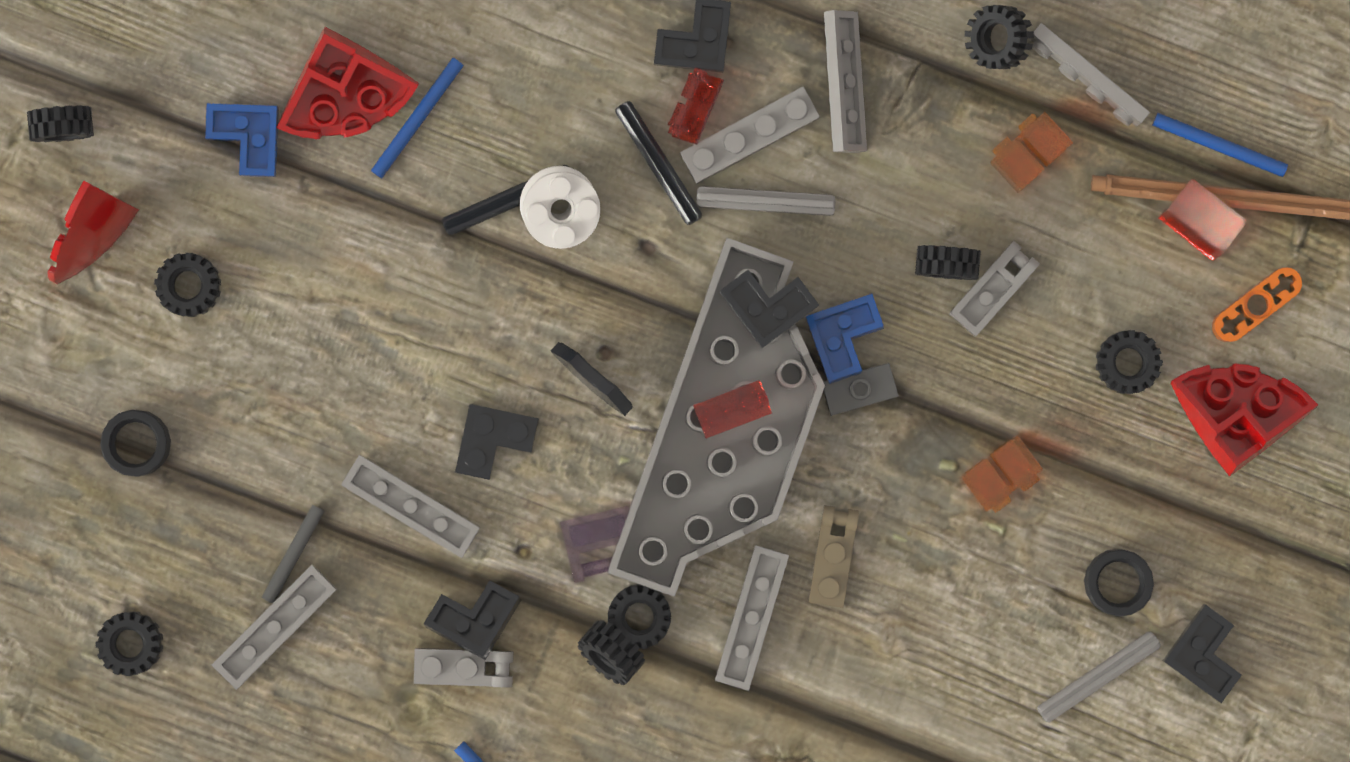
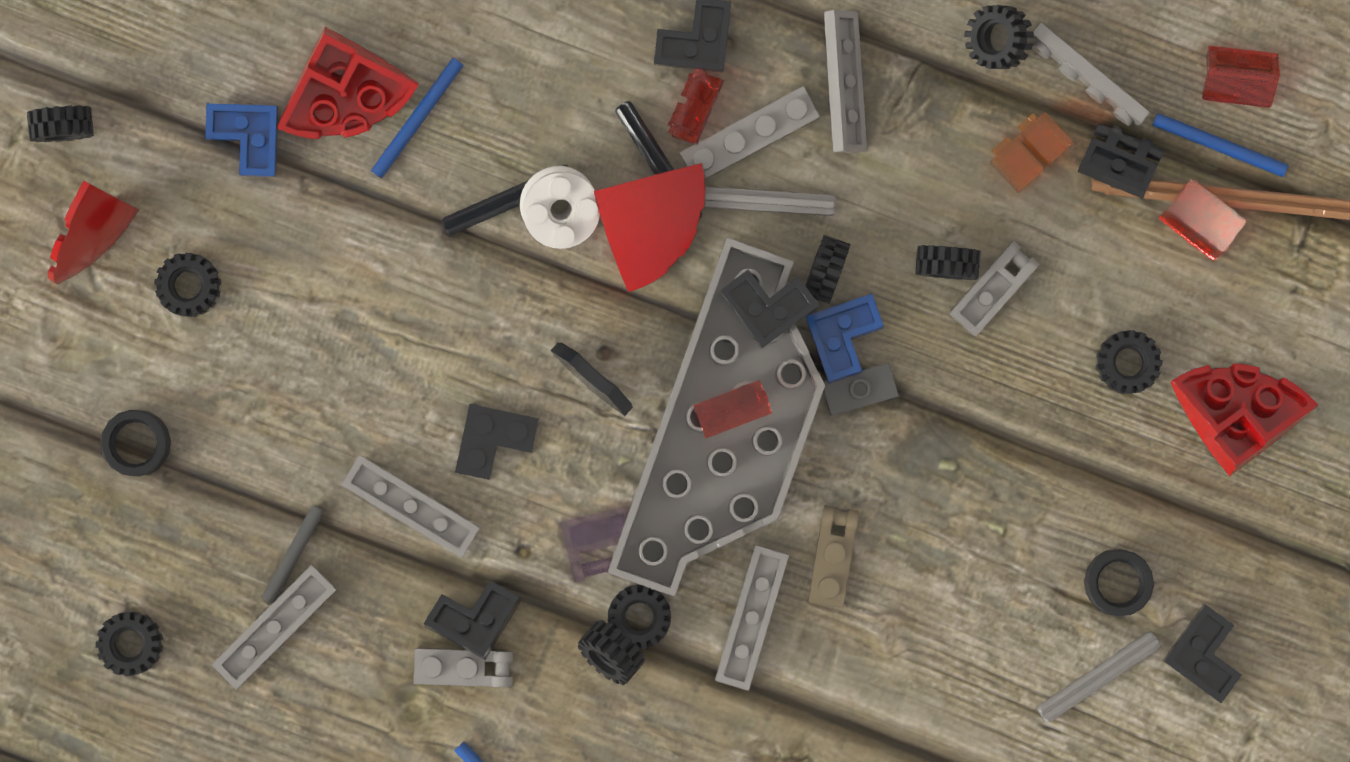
(652, 222): none -> red brick
(827, 268): none -> black tyre
(1017, 466): clear orange piece -> none
(1119, 167): none -> black plate
(1241, 76): none -> clear red panel
(1283, 297): orange beam -> none

